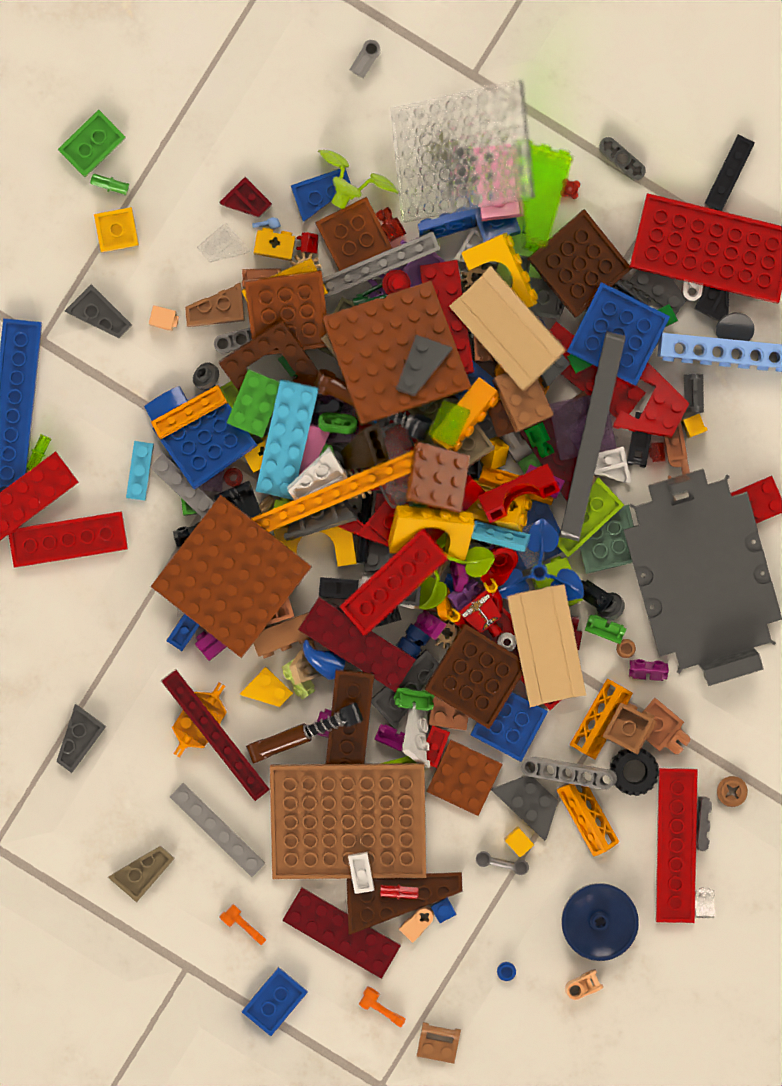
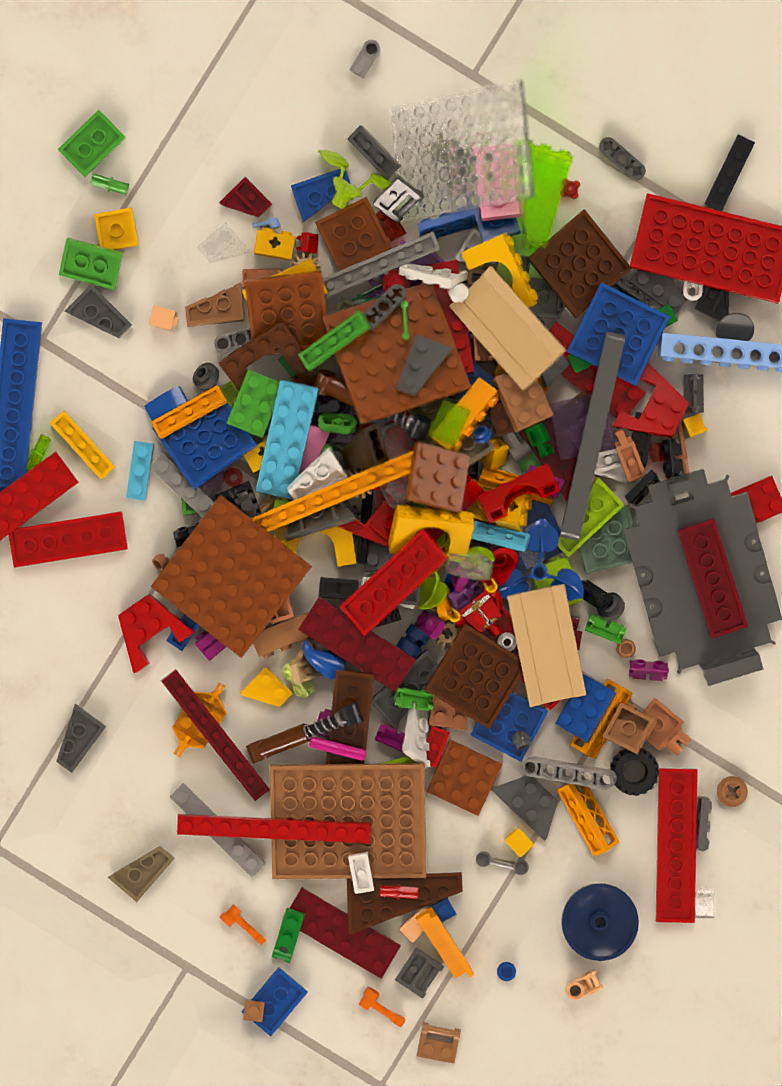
(82, 445): none -> yellow plate
(90, 263): none -> bright green plate
(144, 622): none -> red wing
(160, 561): none -> nougat hinge
(245, 500): none -> dark grey piece
(253, 1010): none -> medium nougat plate
(273, 828): none -> red plate
(288, 934): none -> green plate
(334, 340): none -> bright green tile
(337, 748): none -> dark pink axle
(374, 152): none -> dark grey plate
(394, 195): none -> plate
(397, 301): none -> dark grey beam
(404, 304): none -> bright green hinge
(413, 970): none -> dark grey plate
(440, 276): none -> white wing
(444, 943): none -> light orange fence
(458, 293): none -> white plate
(469, 566): none -> clear slope
(482, 434): none -> blue plate
(521, 740): none -> dark grey plate
(584, 713): none -> blue plate
(629, 457): none -> nougat hinge
(641, 489): none -> black plate
(670, 449): none -> black hinge
(712, 578): none -> dark red plate

